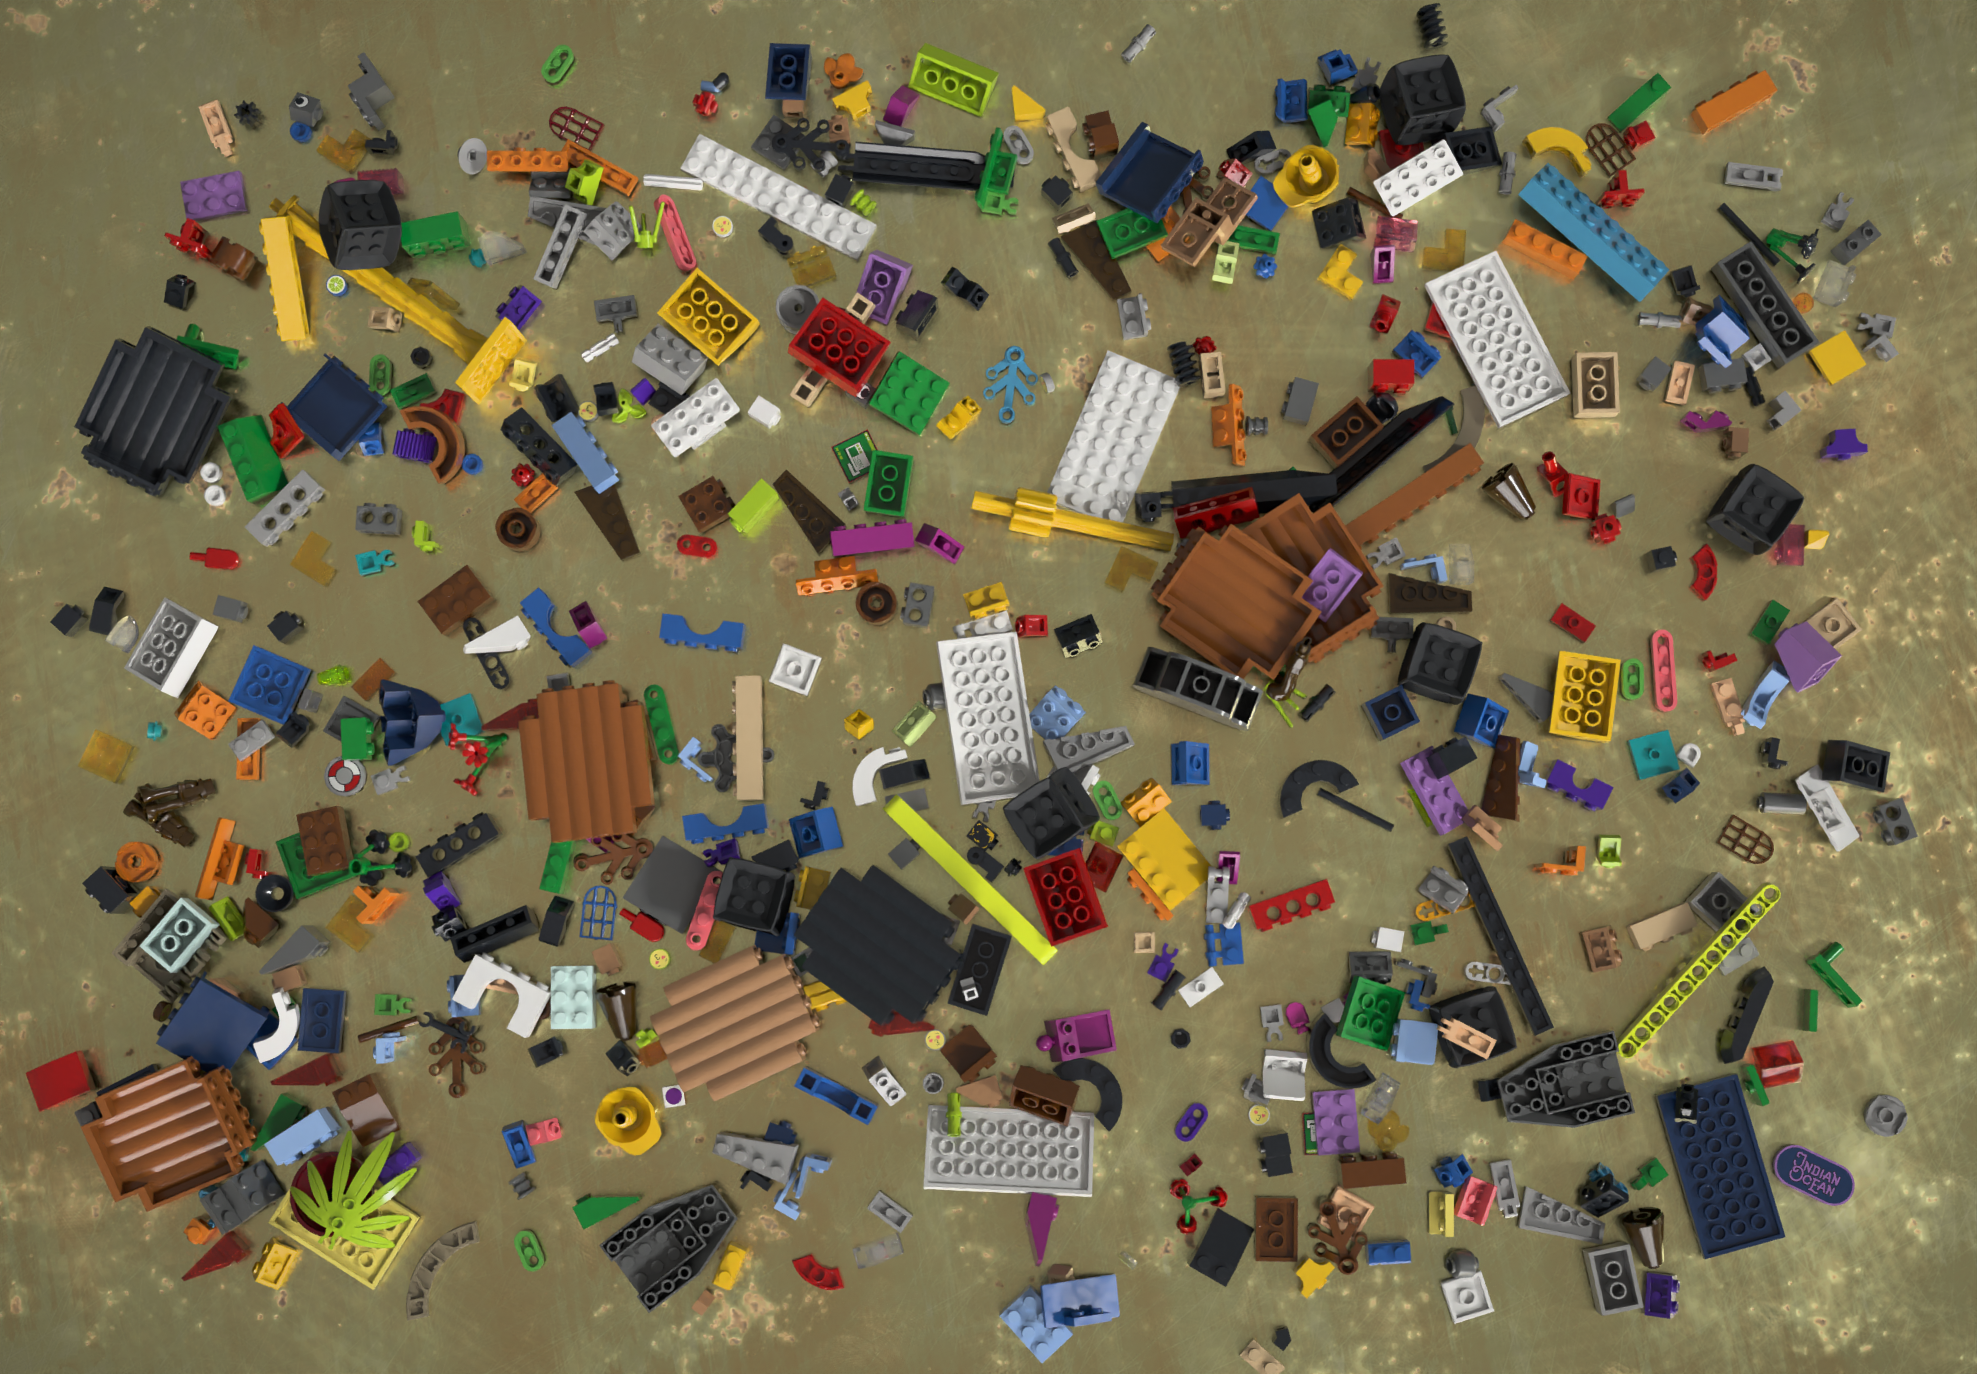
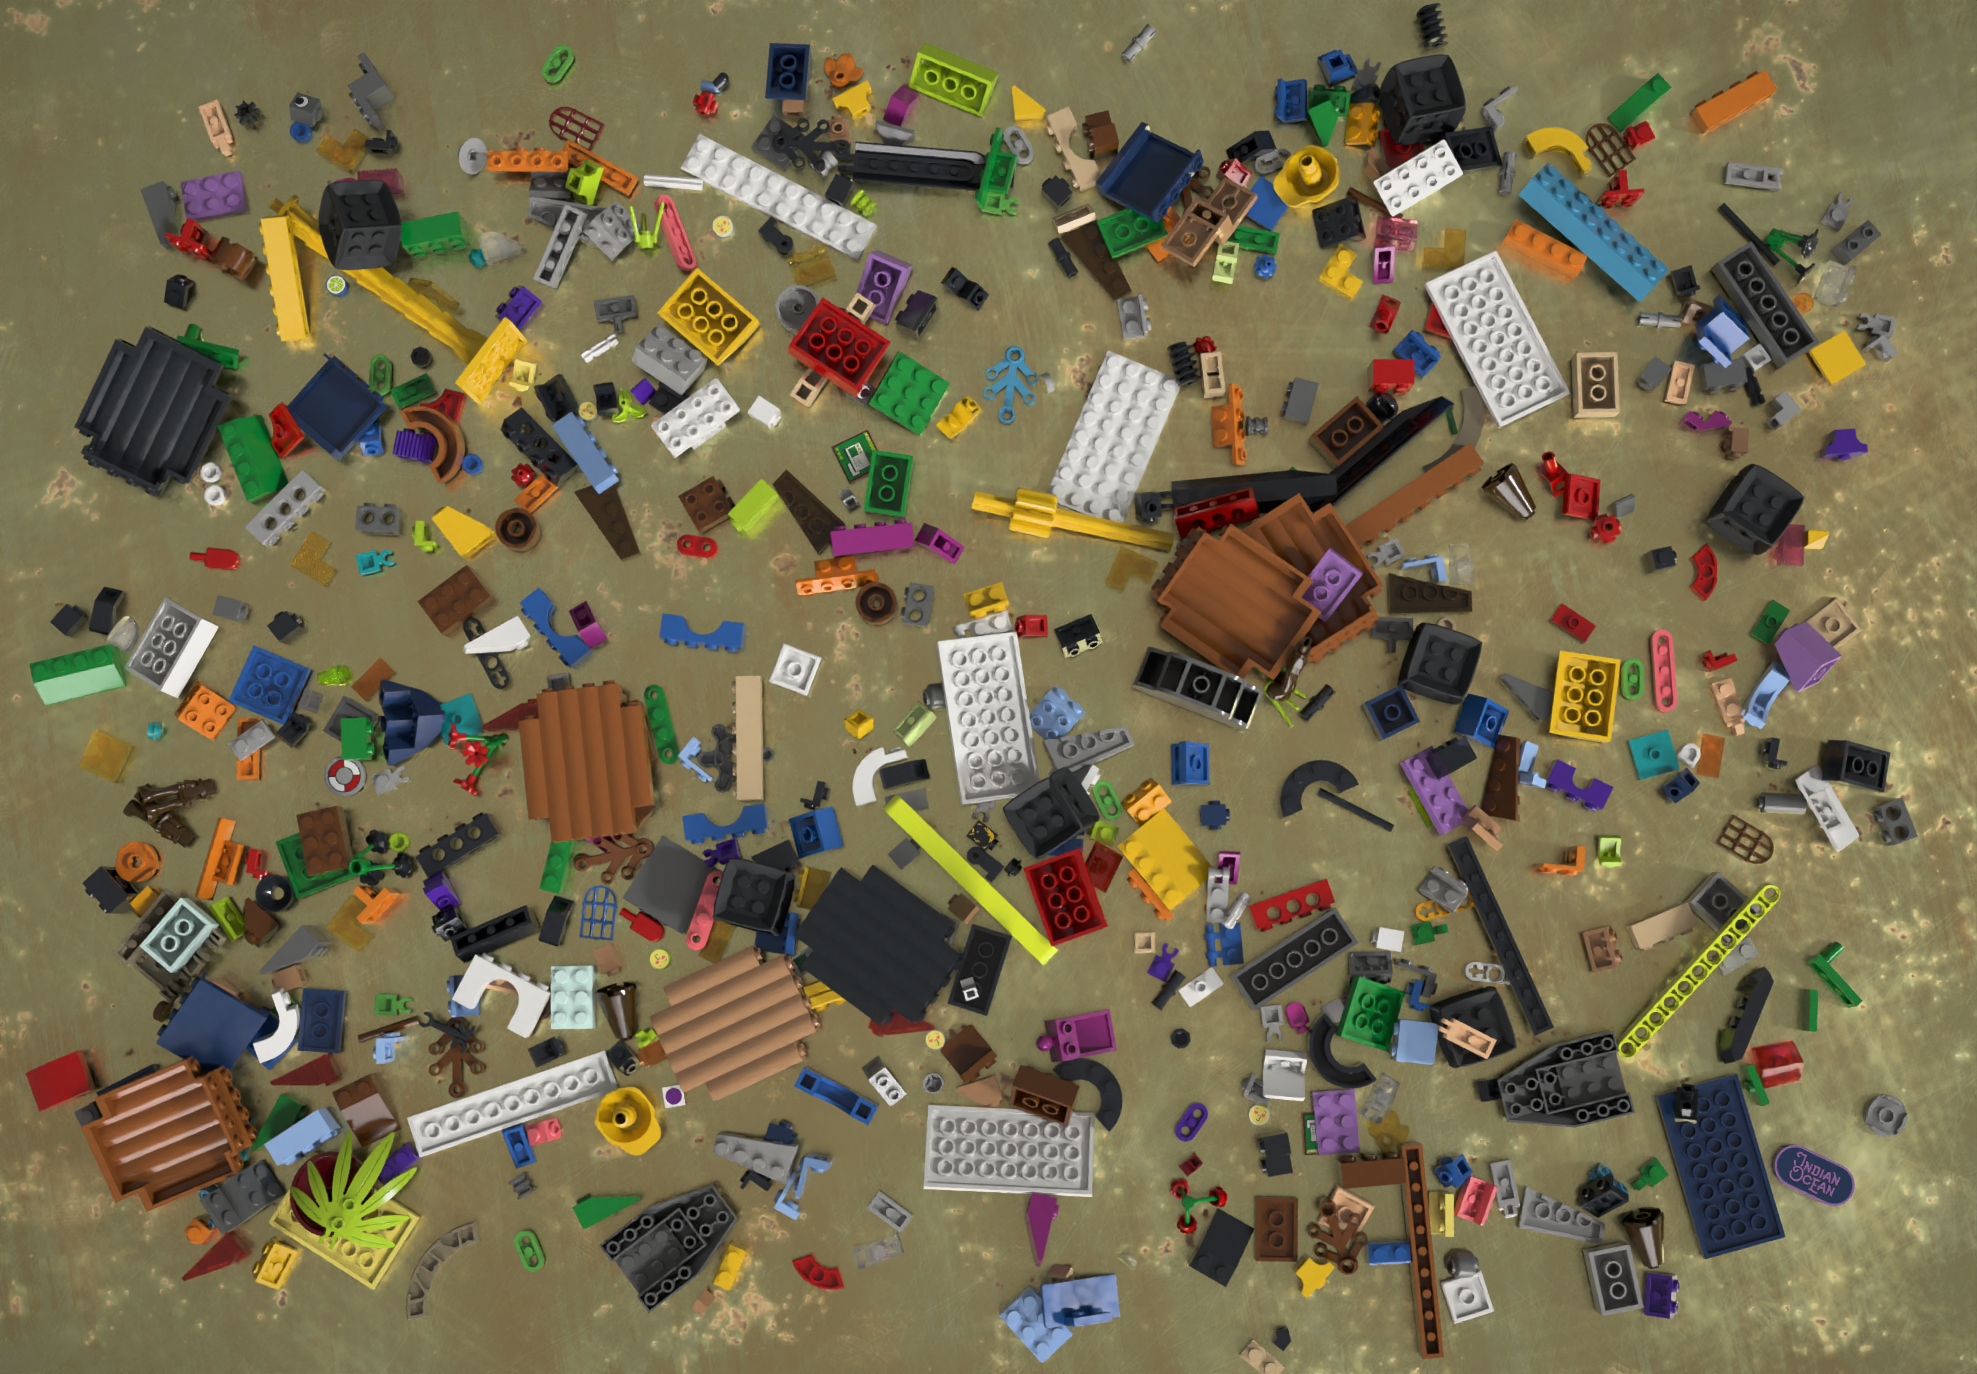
(78, 674): none -> slope
(162, 208): none -> dark grey slope
(384, 318): tan bracket -> none
(462, 531): none -> yellow slope
(512, 1103): none -> white plate
(953, 1114): lime pin -> none
(1293, 959): none -> dark grey brick
(1422, 1257): none -> dark orange brick
(1711, 755): none -> clear orange tile

